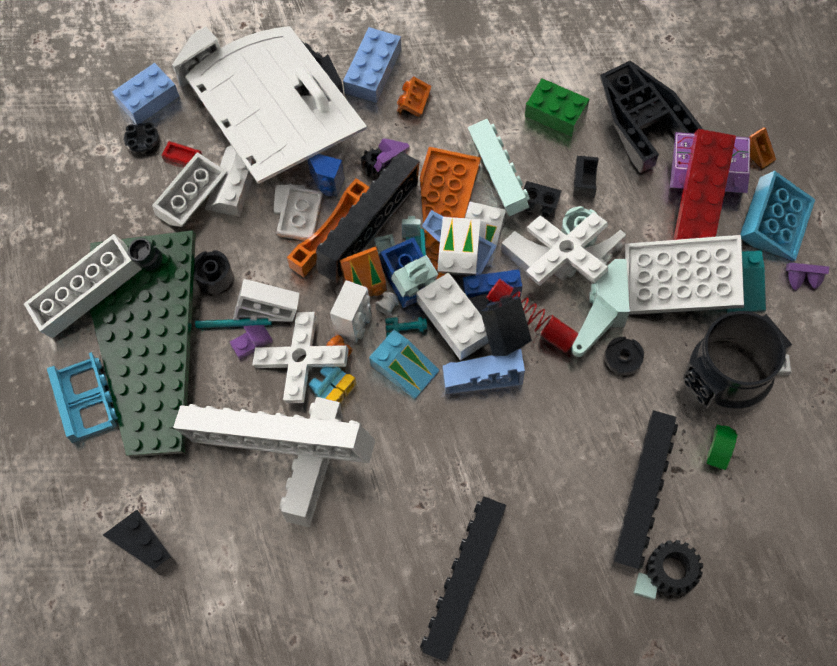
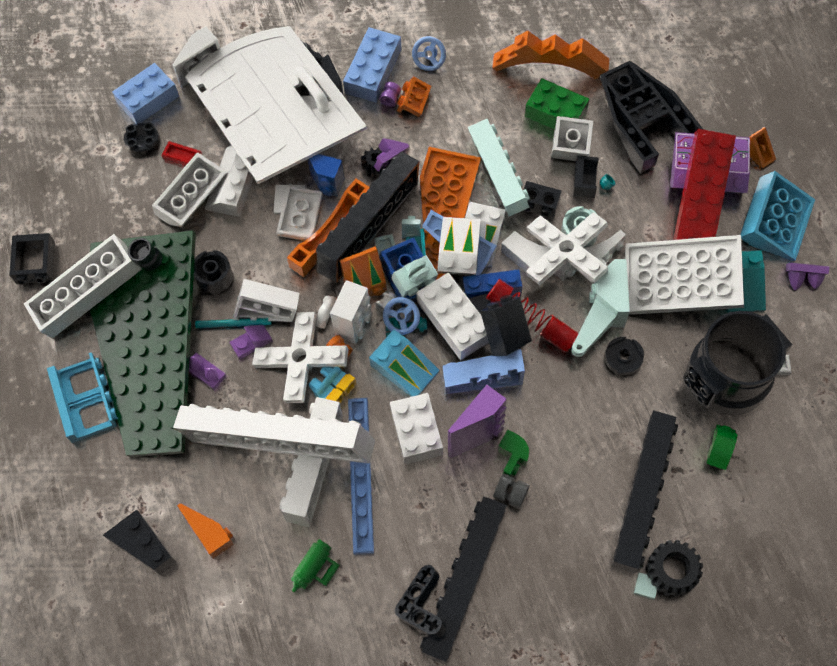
(32, 242): none -> black window
(205, 371): none -> medium lavender tile
(210, 532): none -> orange slope
(311, 565): none -> green piece
(324, 311): none -> white arm
(361, 487): none -> medium blue tile
(390, 94): none -> medium lavender wheel
(406, 311): none -> light blue piece
(415, 609): none -> black beam
(416, 428): none -> white brick
(434, 41): none -> light blue piece
(478, 423): none -> medium lavender slope
(516, 449): none -> green brick
(518, 492): none -> dark grey wheel
(552, 50): none -> orange arch
(571, 138): none -> white slope
(607, 182): none -> teal hinge

